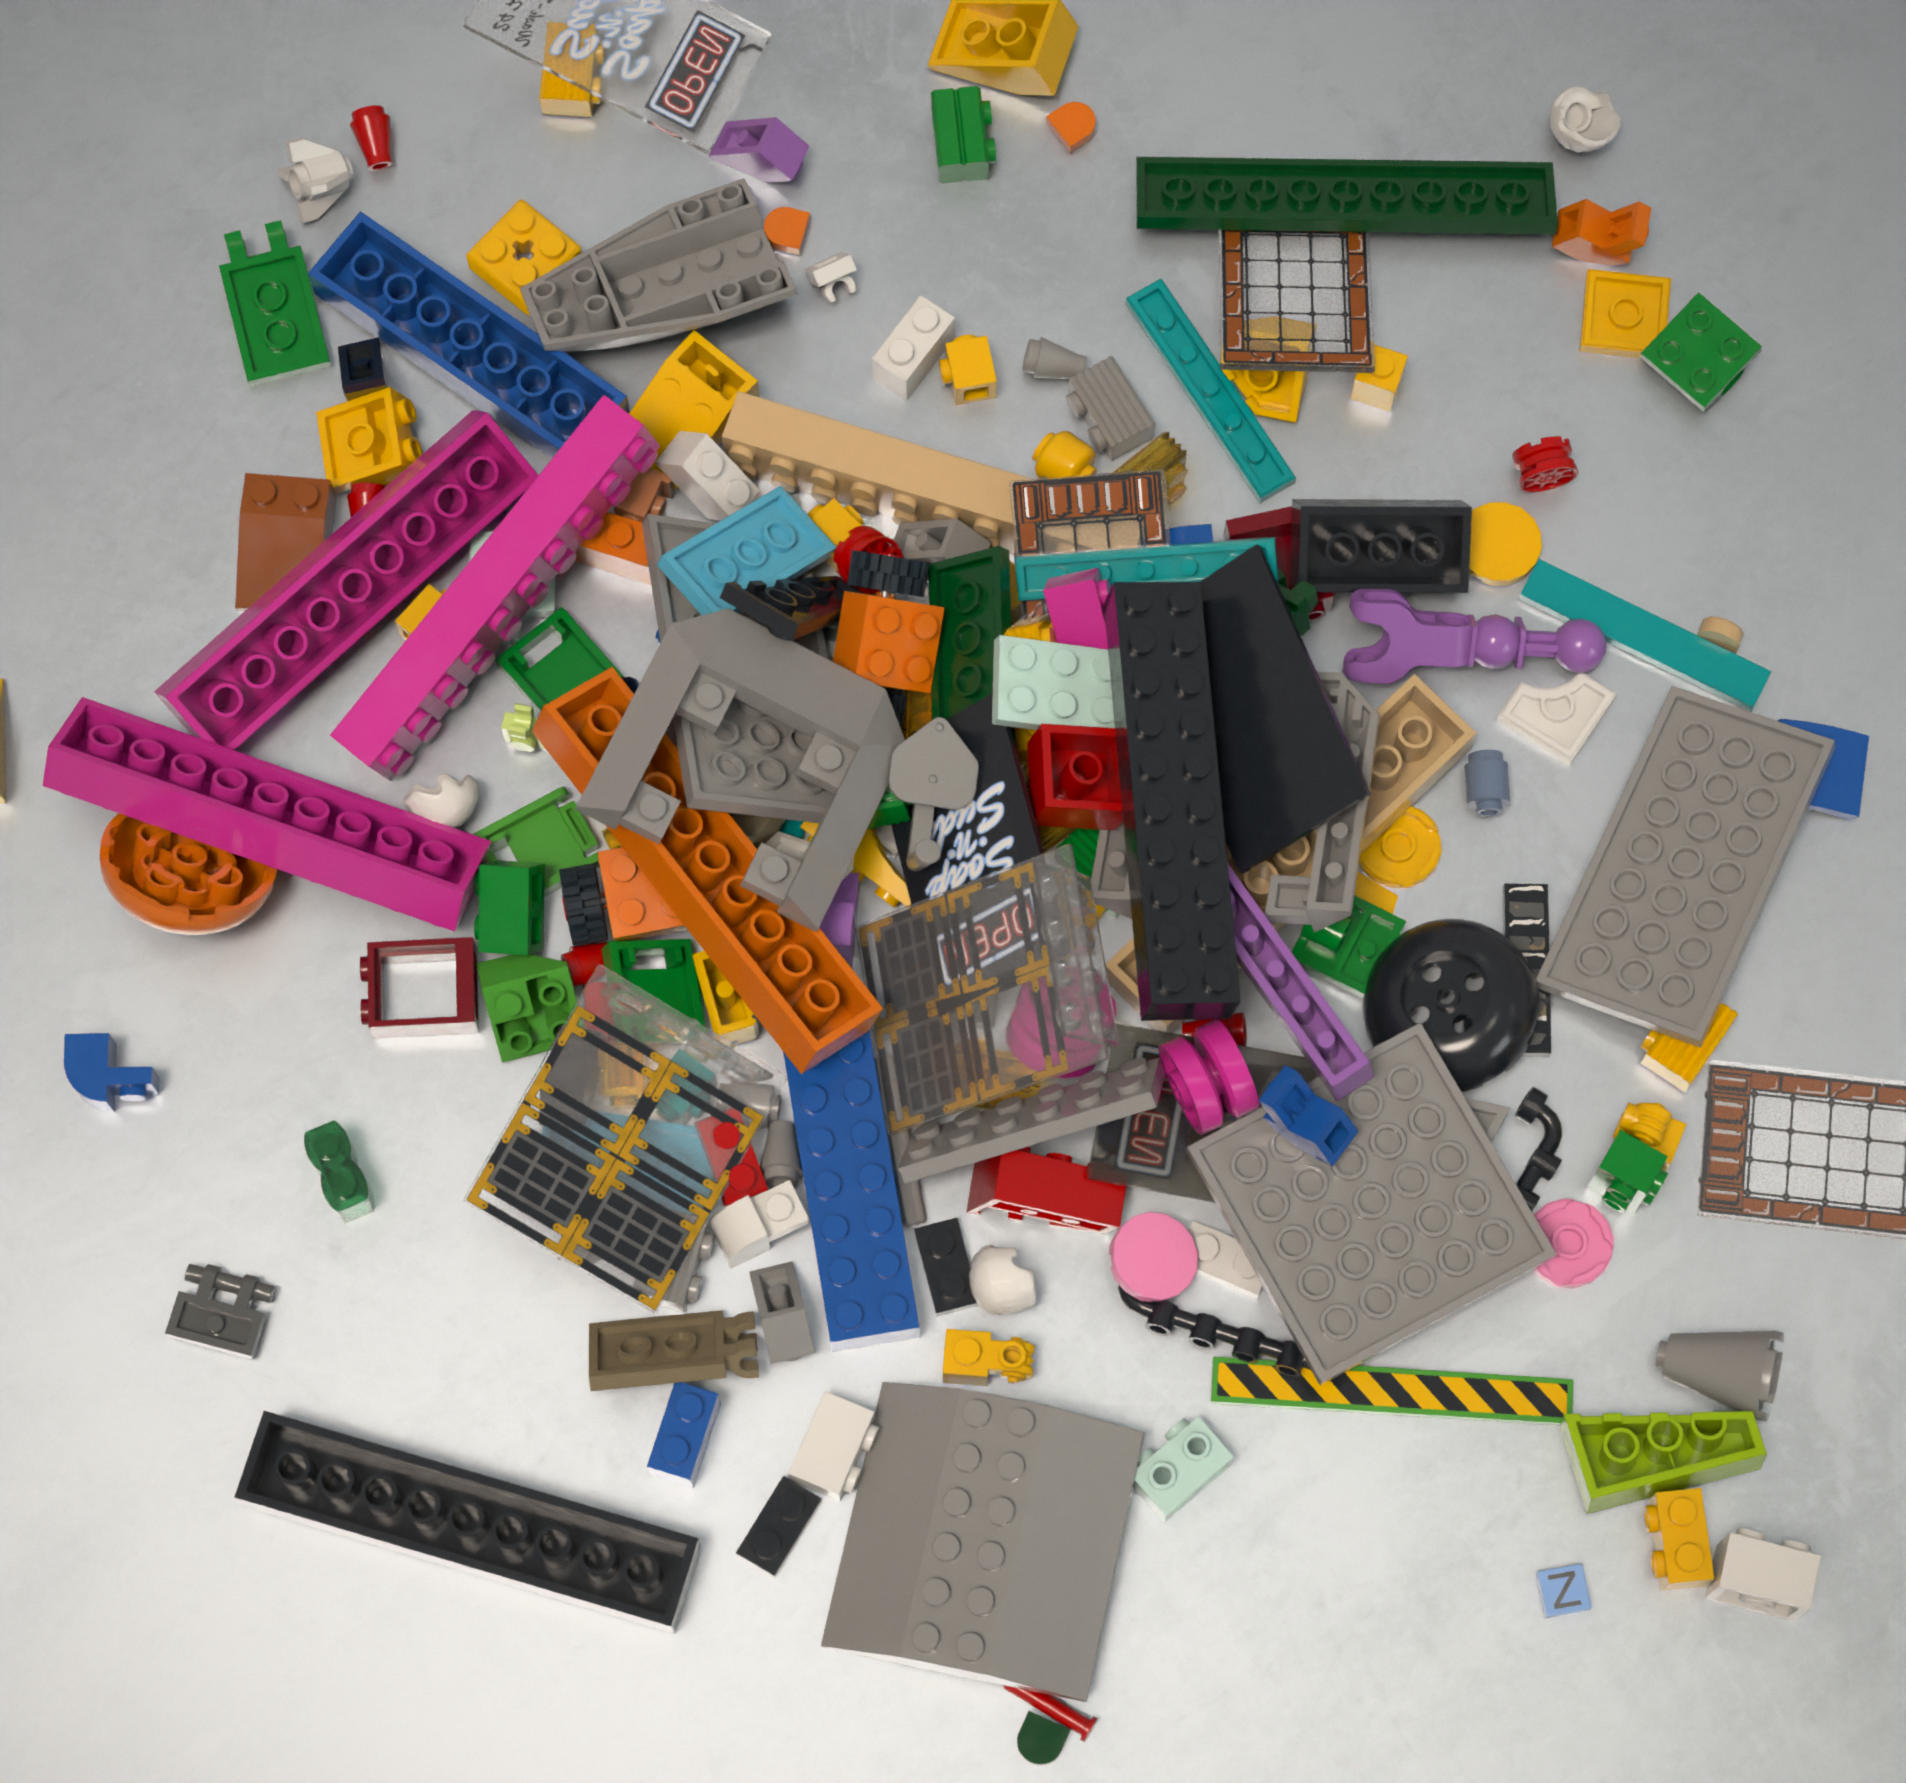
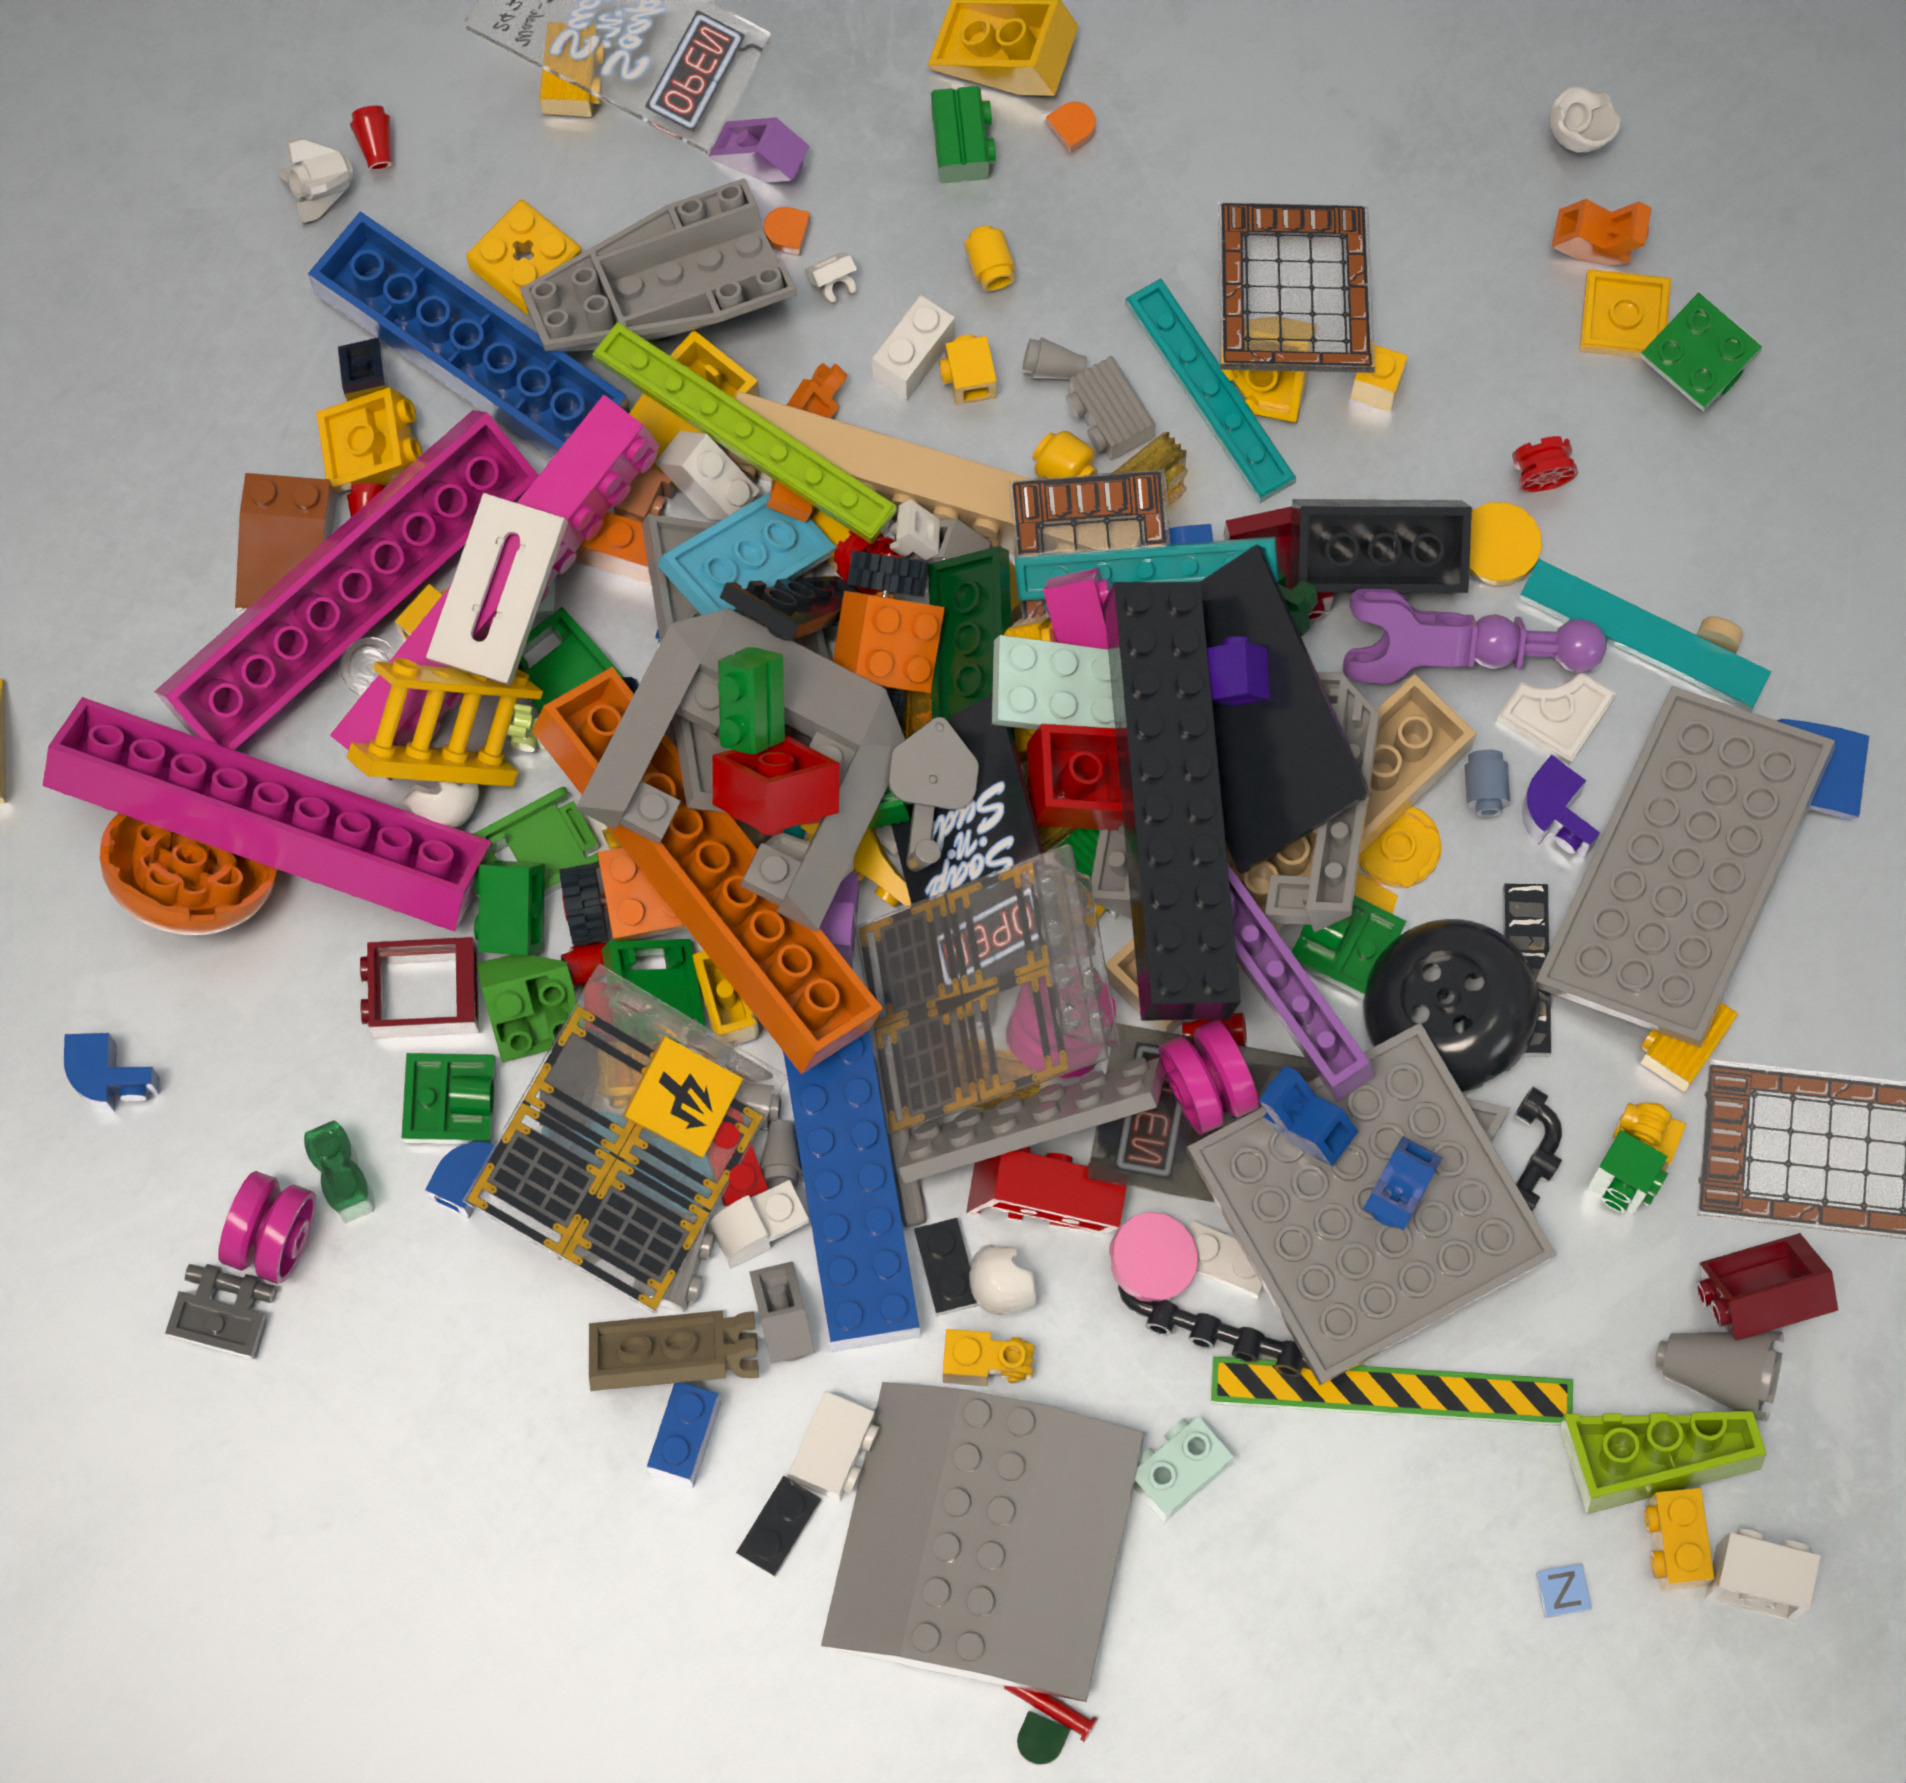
(267, 1227): none -> dark pink wheel
(273, 309): green tile -> none
(359, 661): none -> clear piece
(448, 1098): none -> green plate
(452, 762): none -> yellow fence
(456, 1174): none -> blue brick
(468, 1521): black brick -> none
(502, 649): none -> white piece
(682, 1097): none -> yellow tile
(744, 432): none -> lime tile
(751, 700): none -> green brick
(776, 786): none -> red brick
(788, 503): none -> orange tile
(817, 394): none -> orange plate
(916, 531): none -> white tile
(990, 258): none -> yellow brick
(1238, 672): none -> dark purple brick
(1345, 195): dark green plate -> none
(1402, 1184): none -> blue brick
(1548, 805): none -> dark purple brick
(1580, 1241): bright pink tile -> none
(1767, 1287): none -> dark red window

